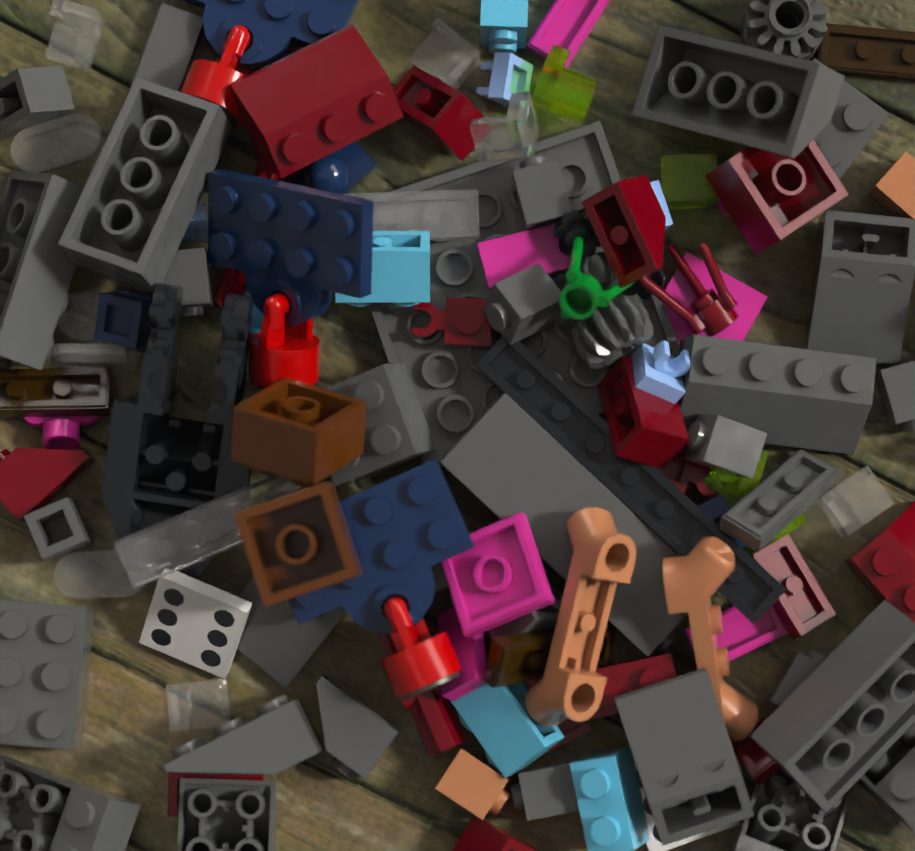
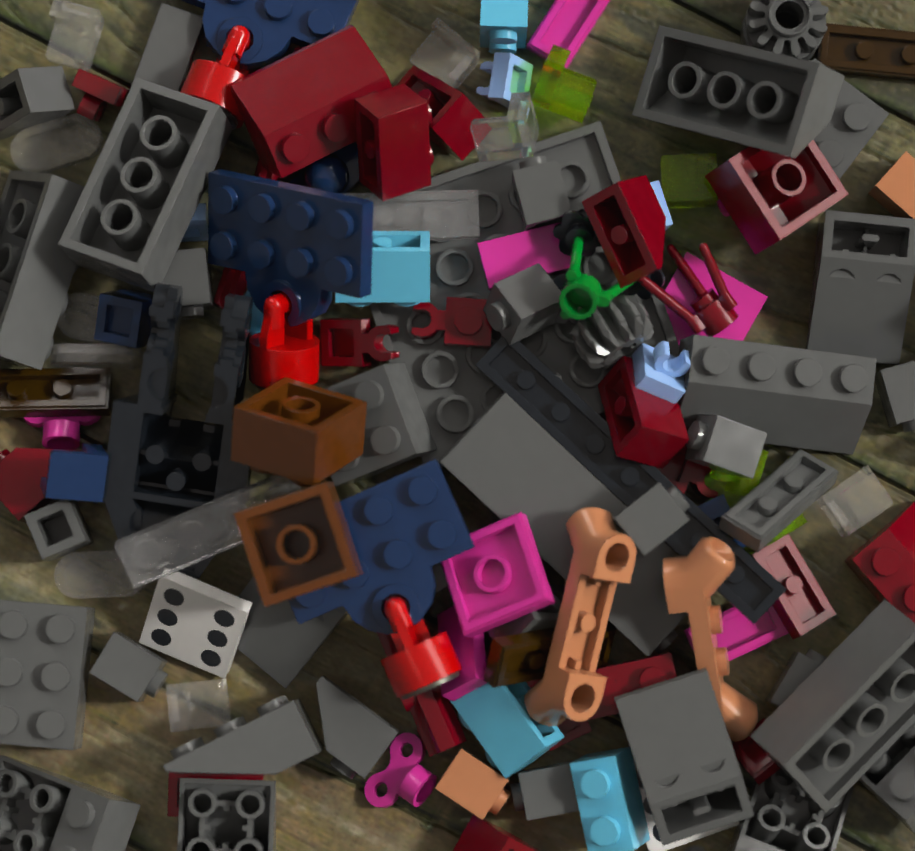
(76, 474): none -> dark blue panel
(98, 93): none -> dark red tile
(130, 668): none -> dark grey brick
(353, 343): none -> dark red plate
(393, 141): none -> dark red brick
(402, 776): none -> dark pink piece
(653, 517): none -> dark grey brick

